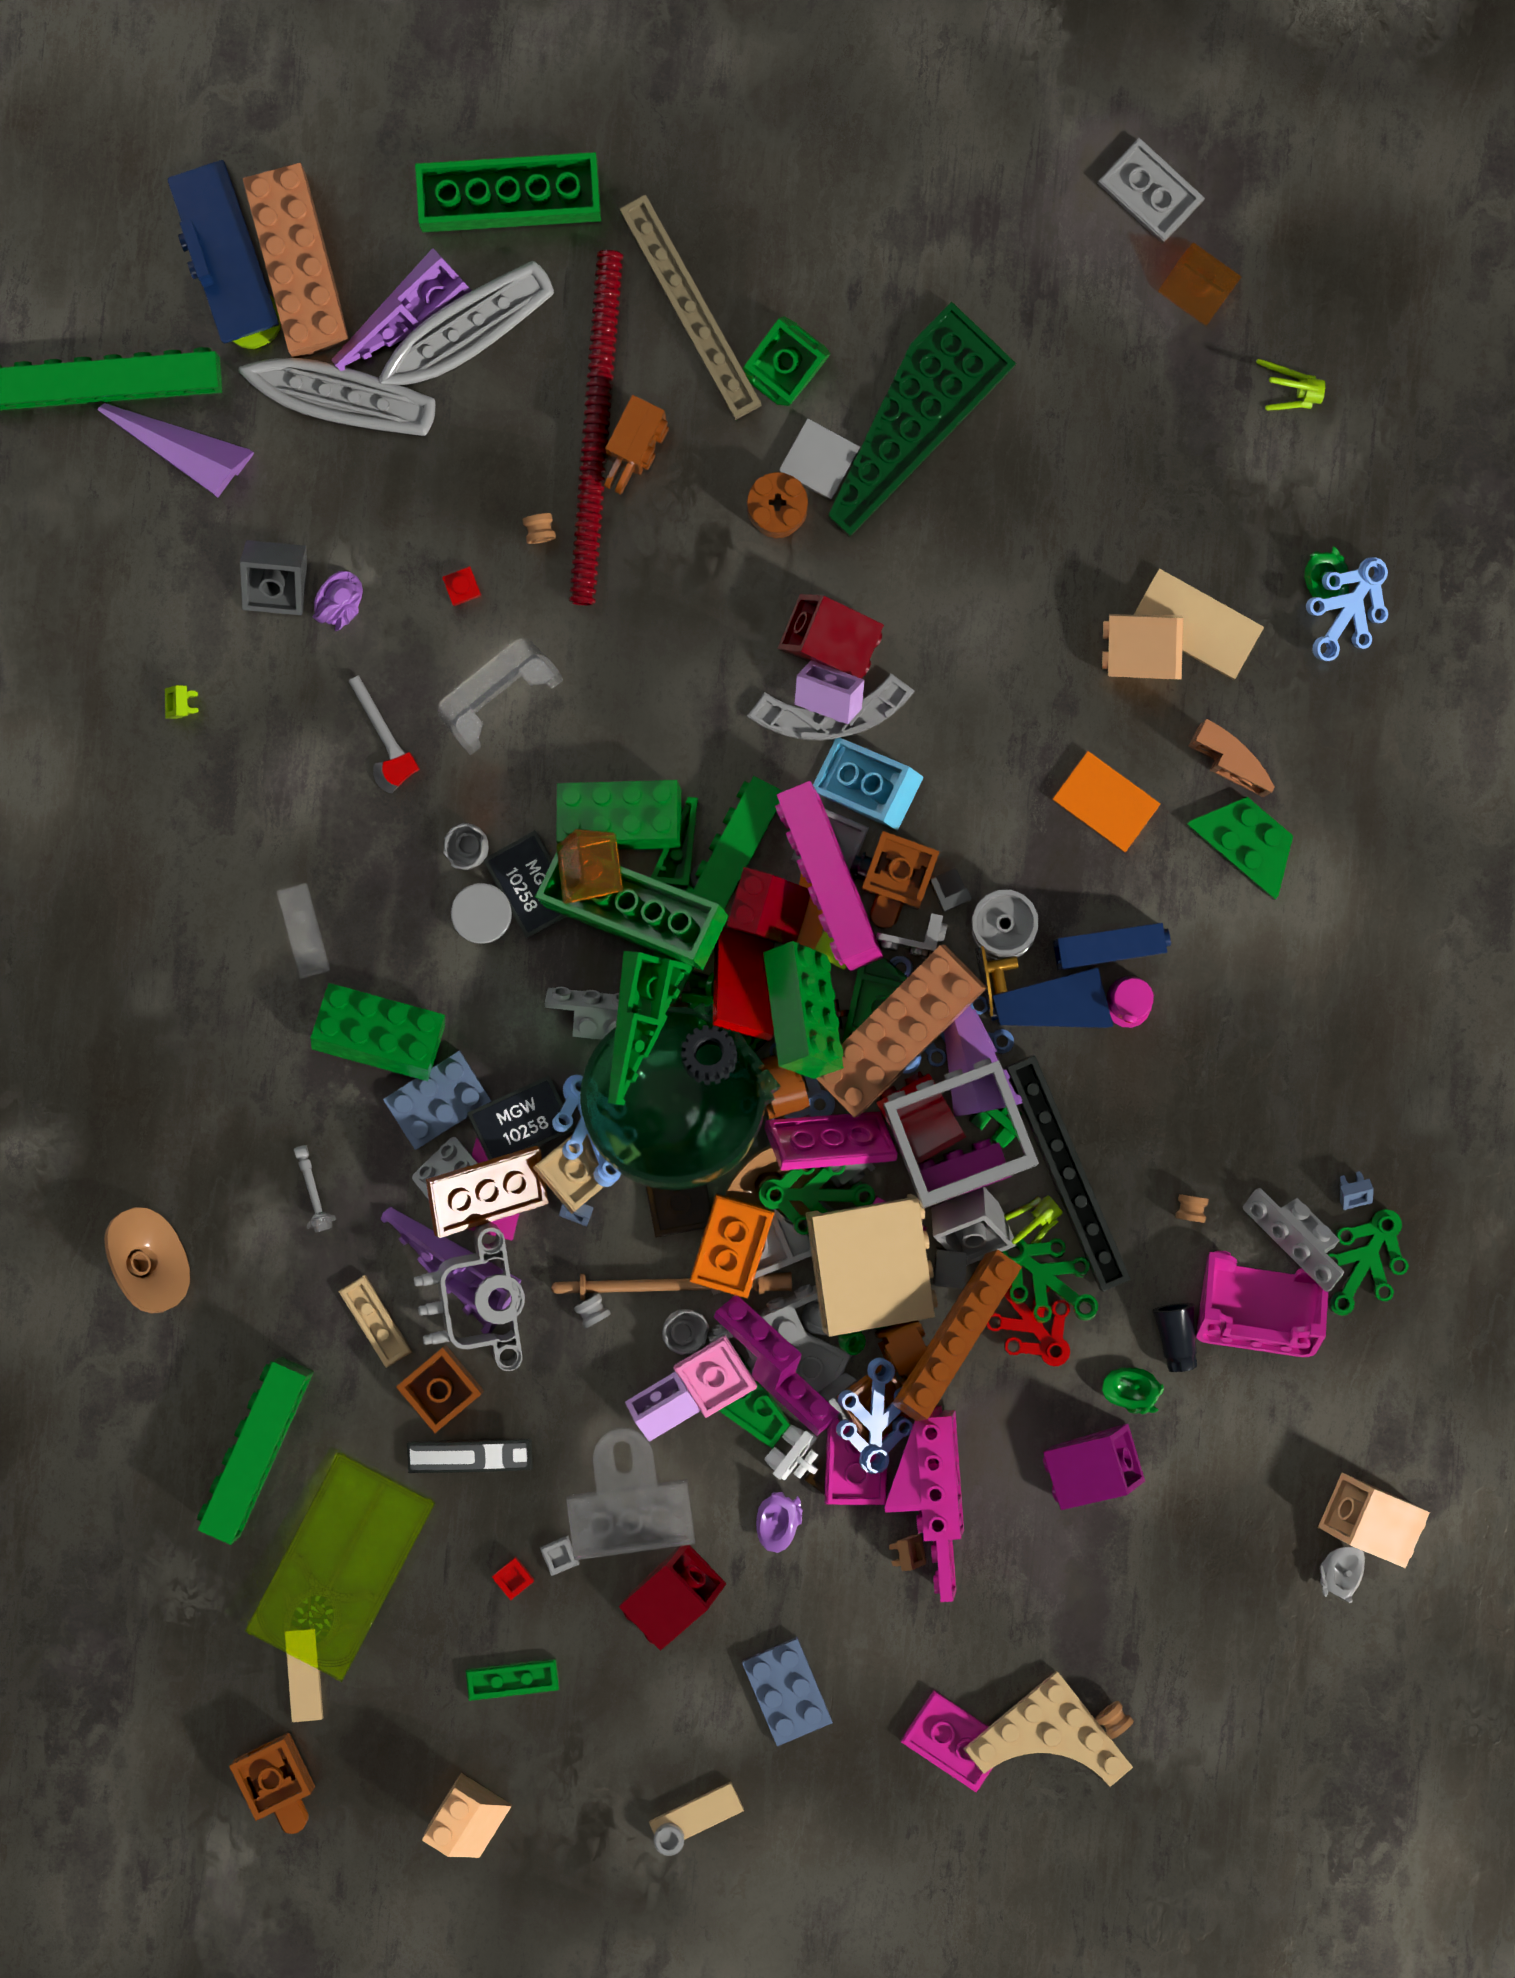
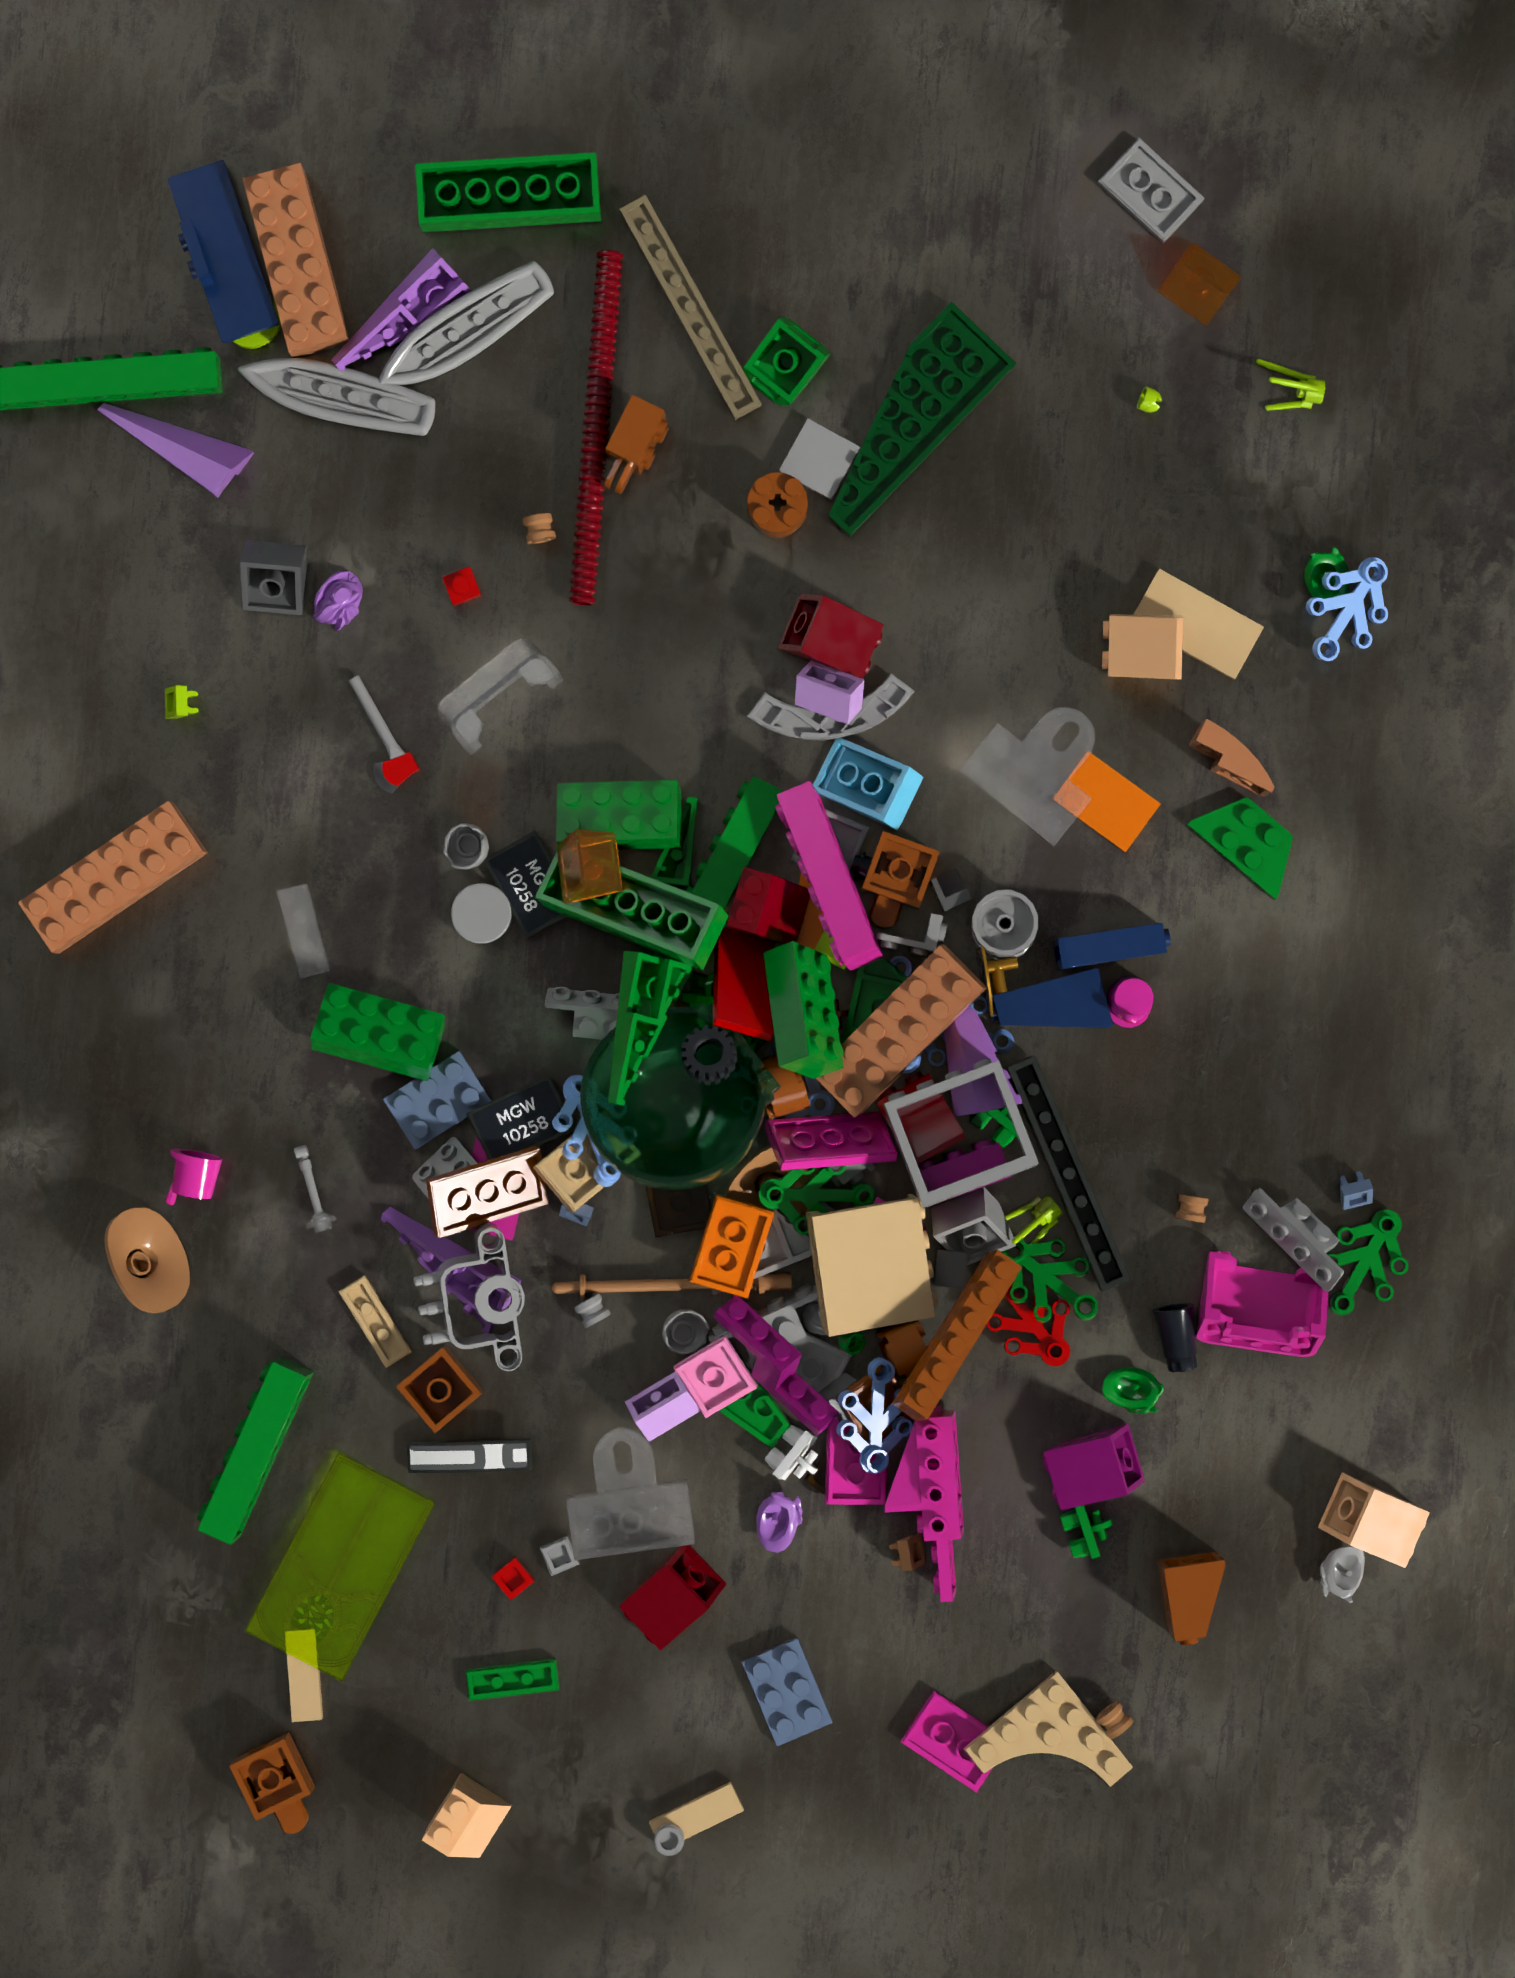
(113, 877): none -> nougat brick
(193, 1174): none -> dark pink hat
(1032, 775): none -> clear brick
(1086, 1544): none -> green hips
(1147, 400): none -> lime hinge
(1190, 1593): none -> dark orange slope

